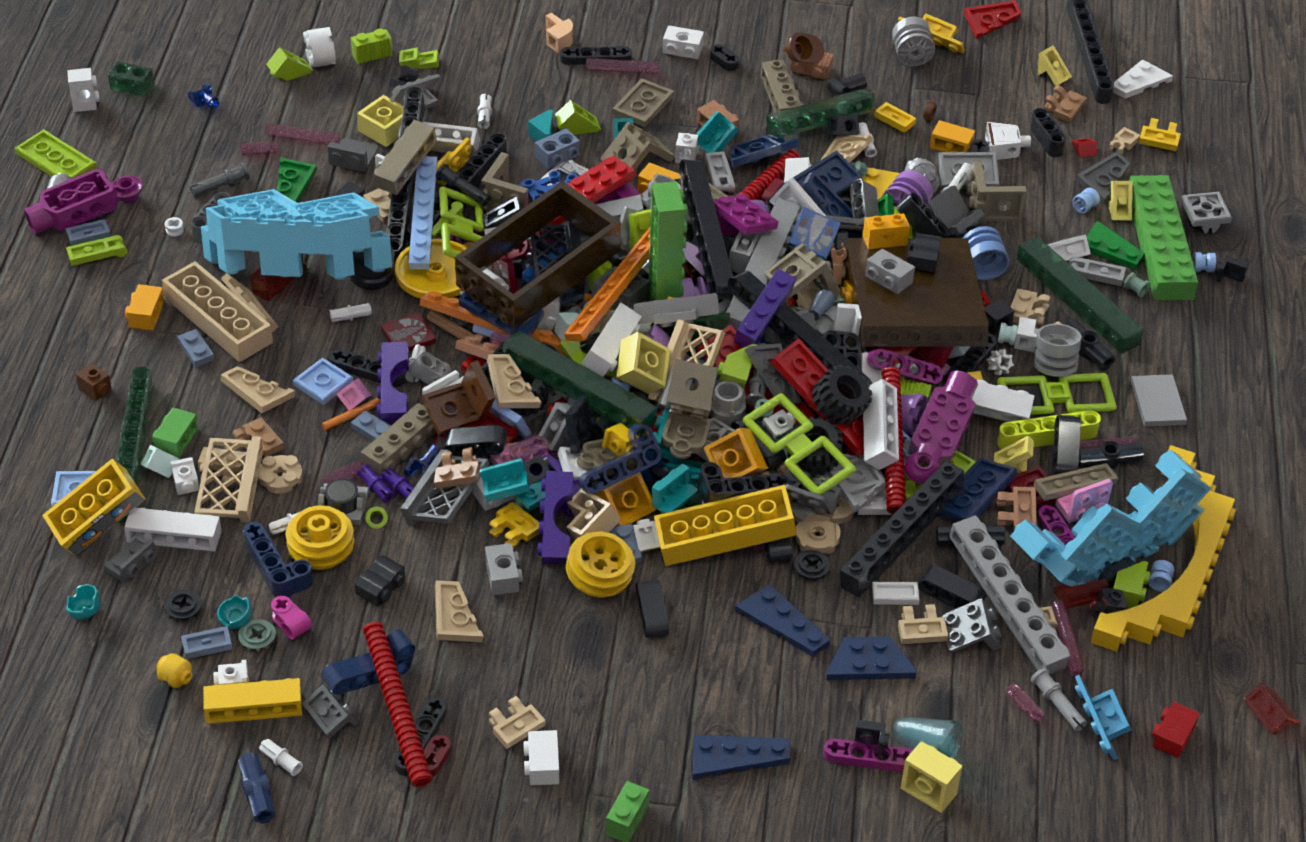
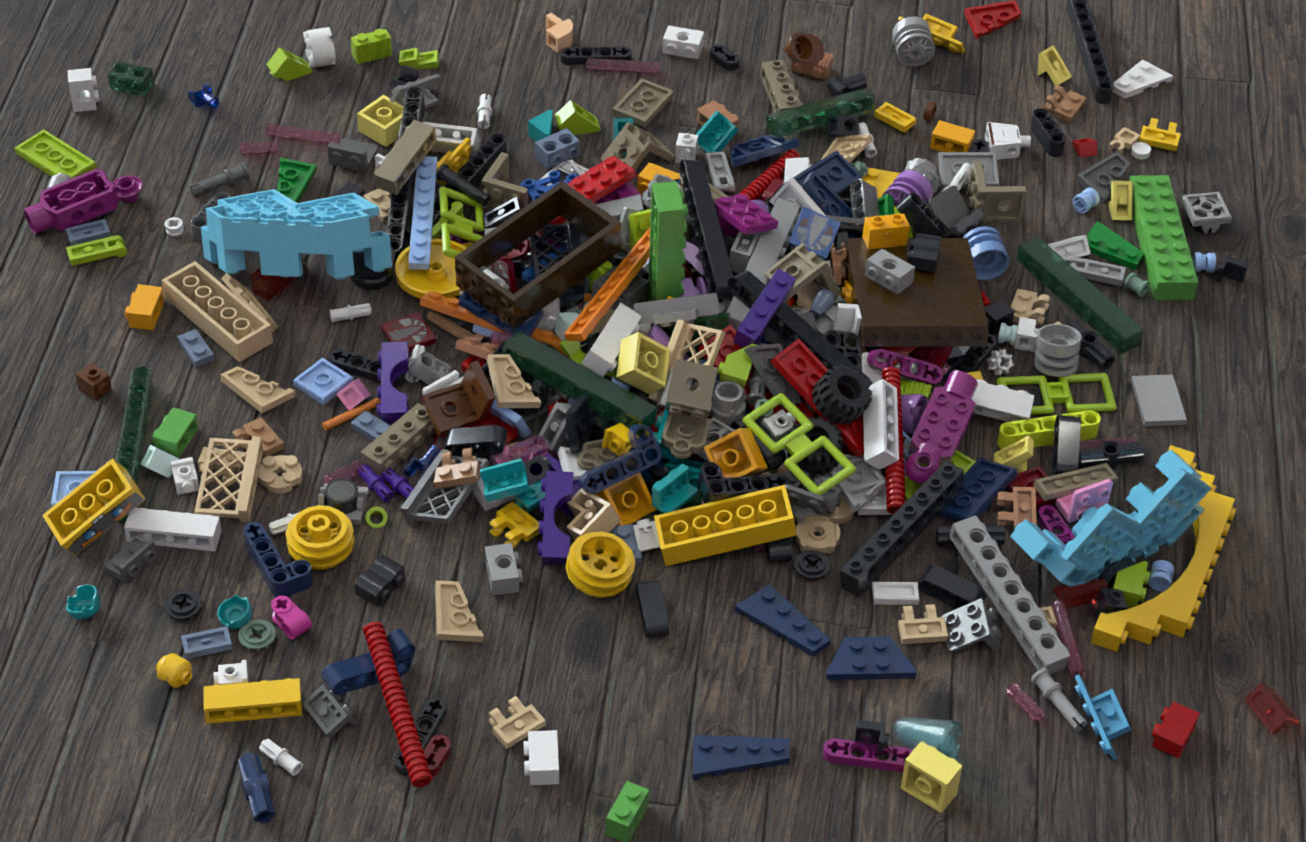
(1140, 150): none -> white tile

